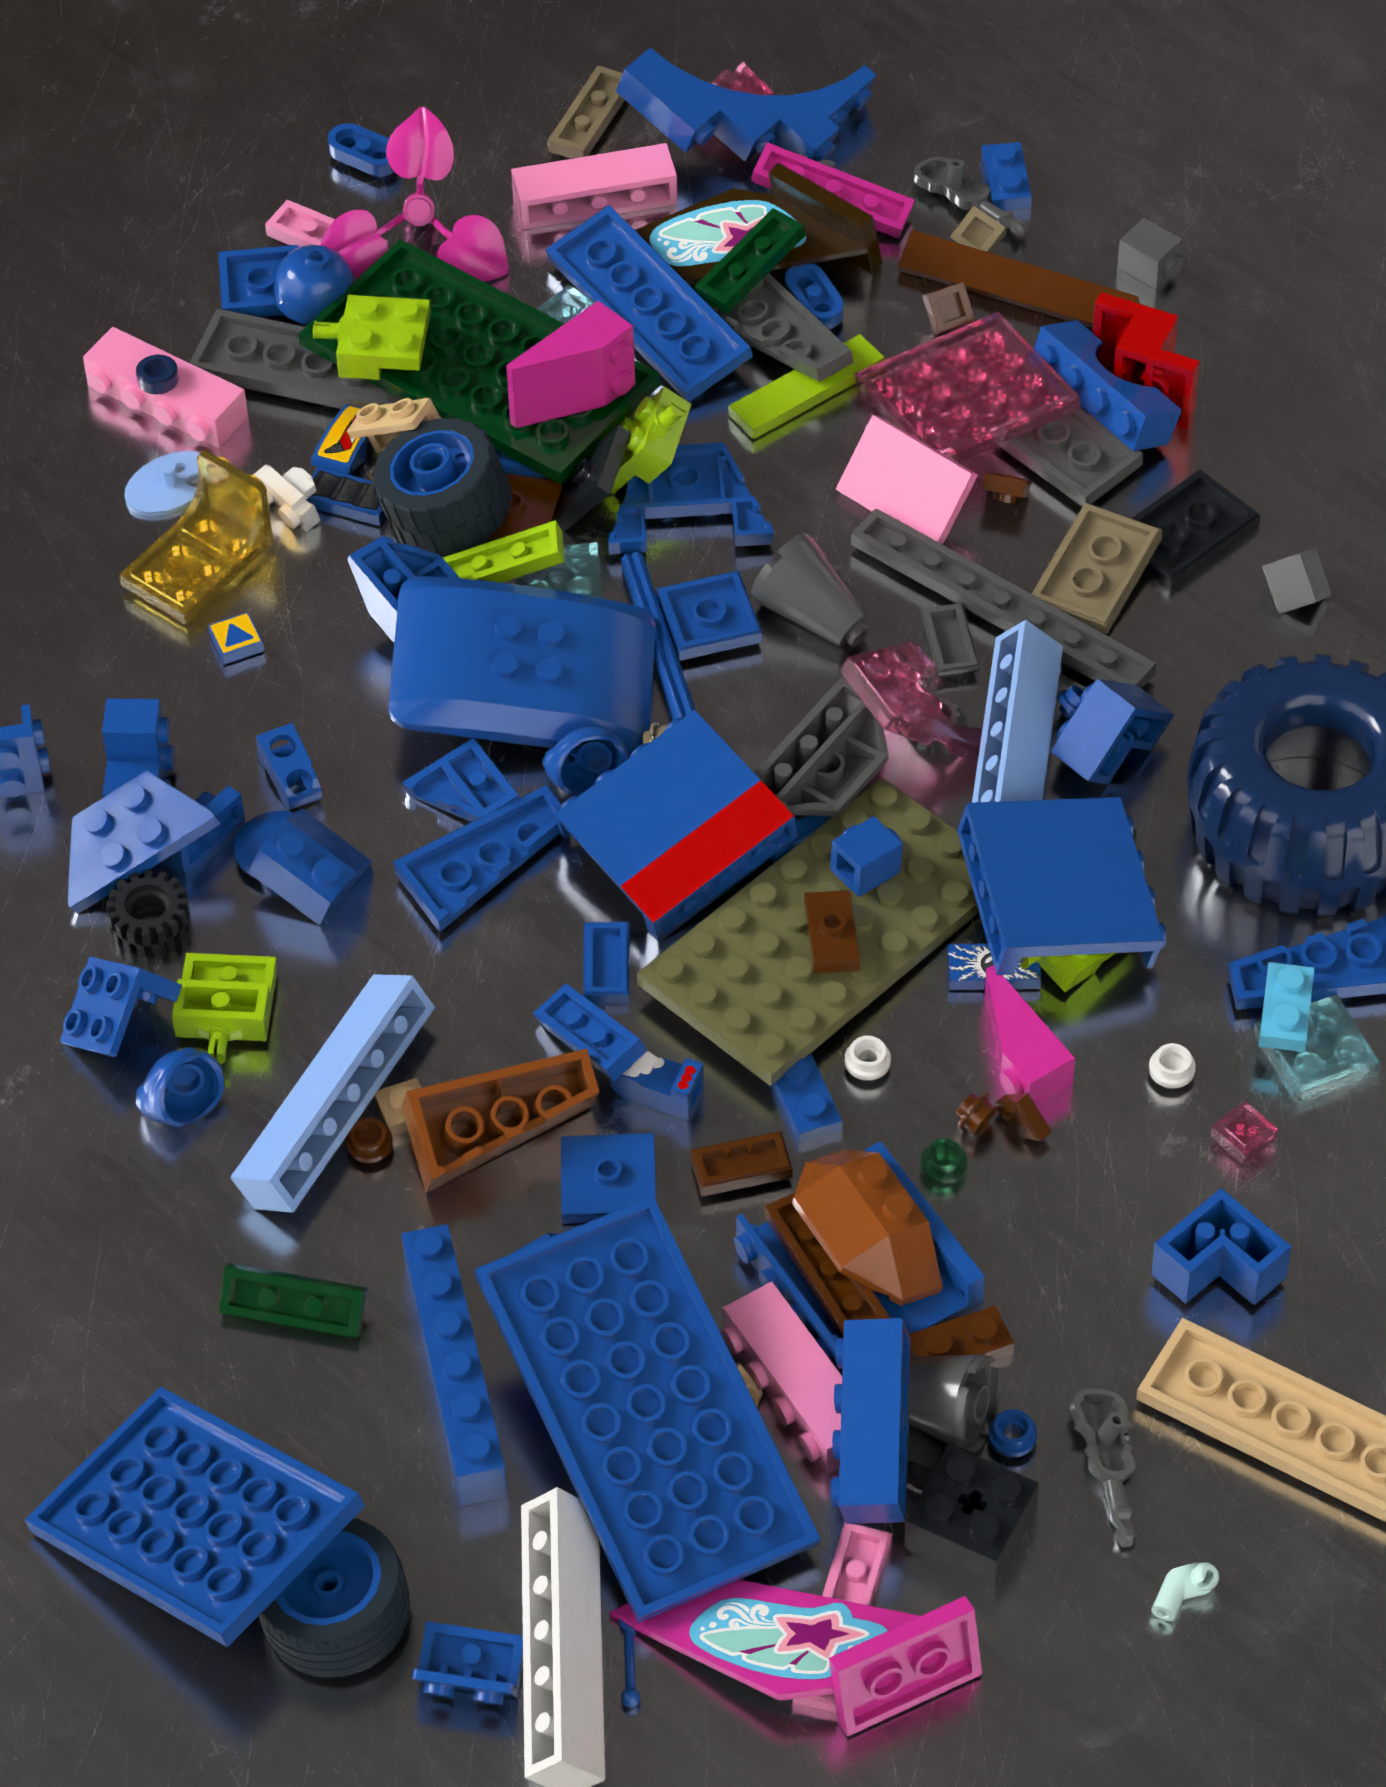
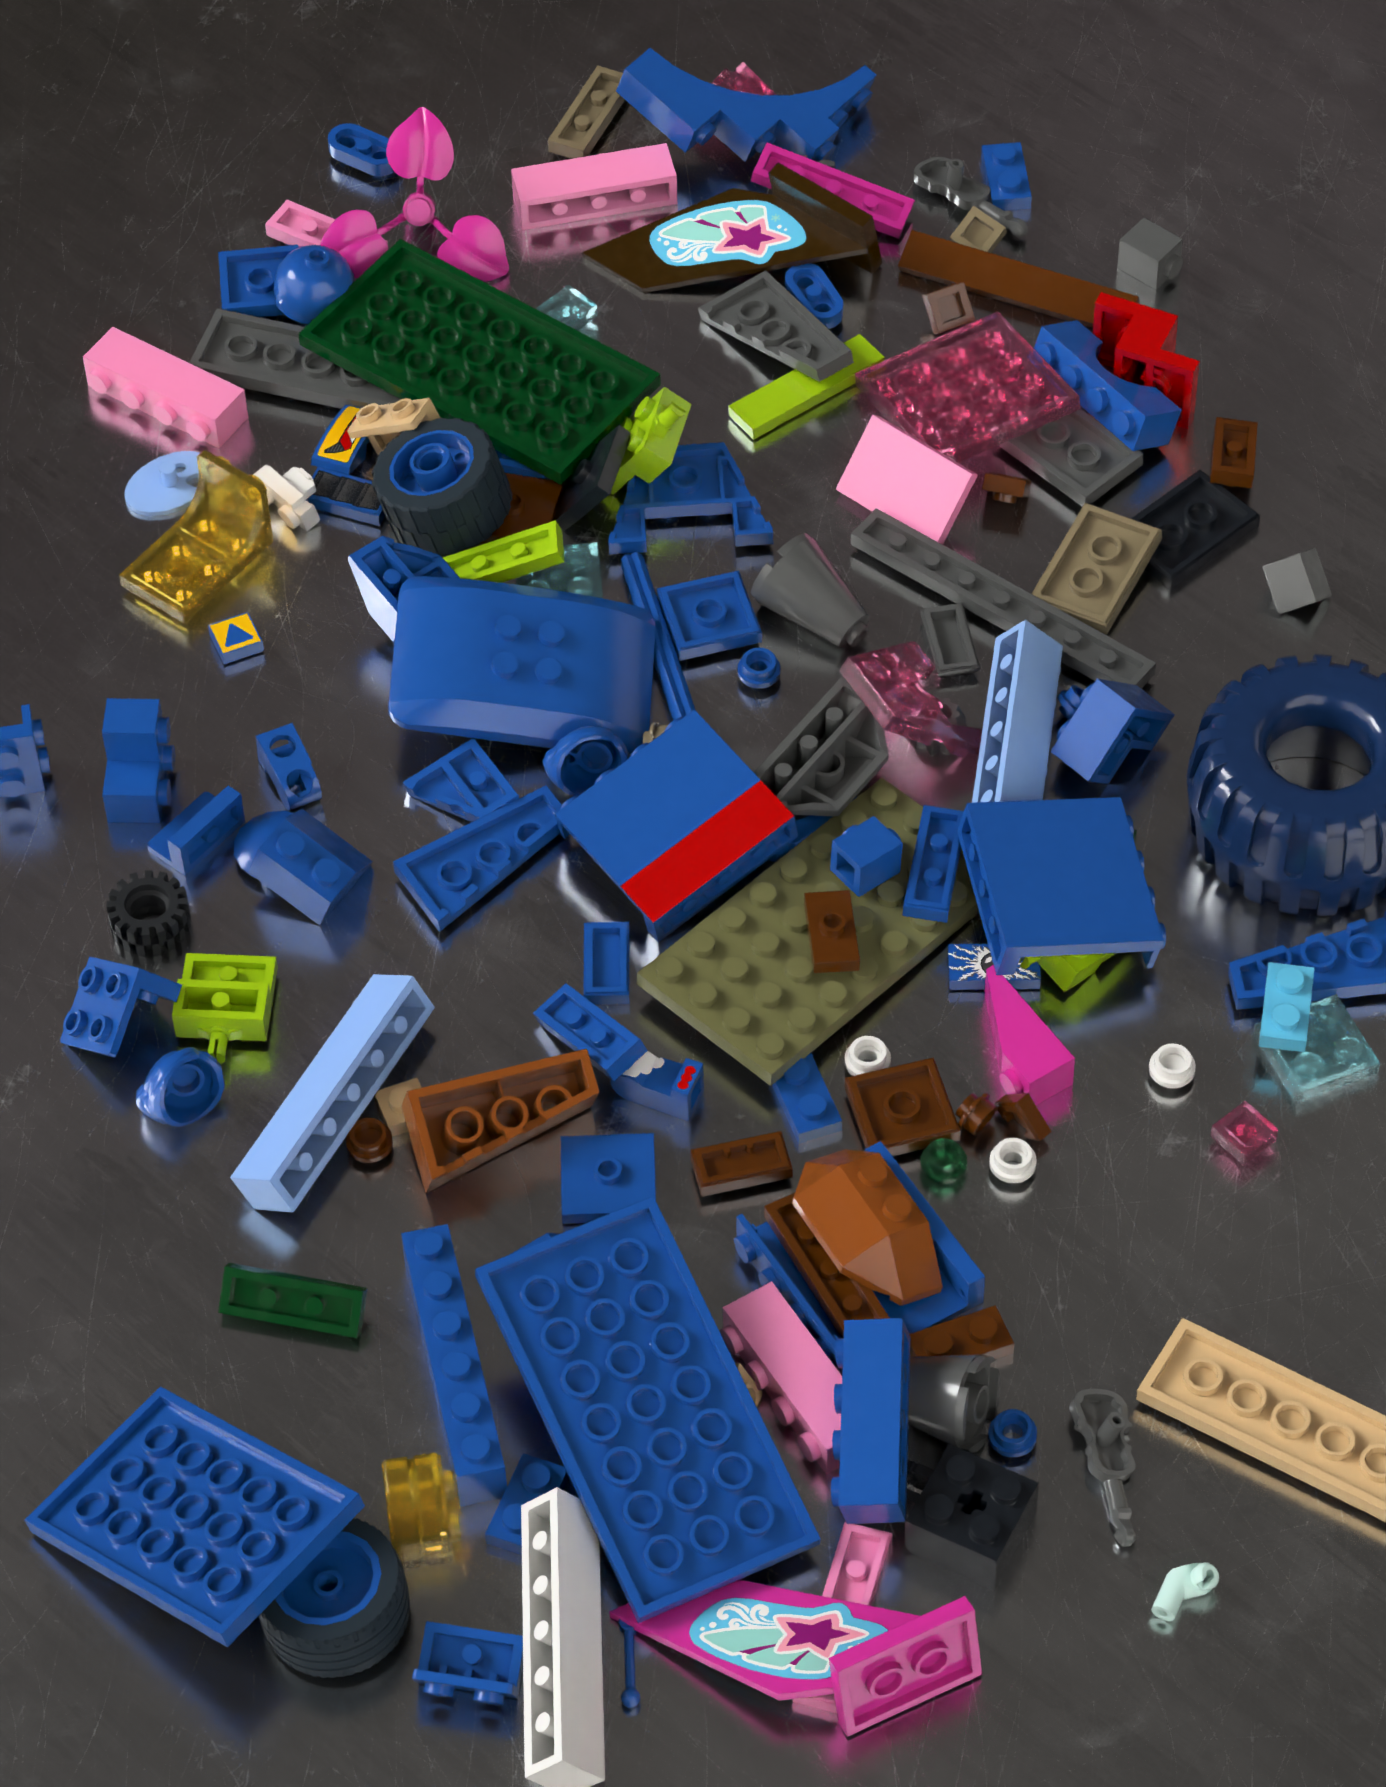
(129, 835): wing -> none
(157, 374): dark blue tile -> none
(378, 335): lime plate -> none
(418, 1510): none -> clear yellow brick
(530, 1480): none -> blue plate
(573, 368): dark pink slope -> none
(668, 318): blue plate -> none
(750, 260): dark green plate -> none
(759, 668): none -> blue plate
(902, 1107): none -> reddish brown plate
(934, 865): none -> blue tile
(1013, 1150): none -> white plate
(1222, 1242): blue brick -> none
(1233, 452): none -> reddish brown plate

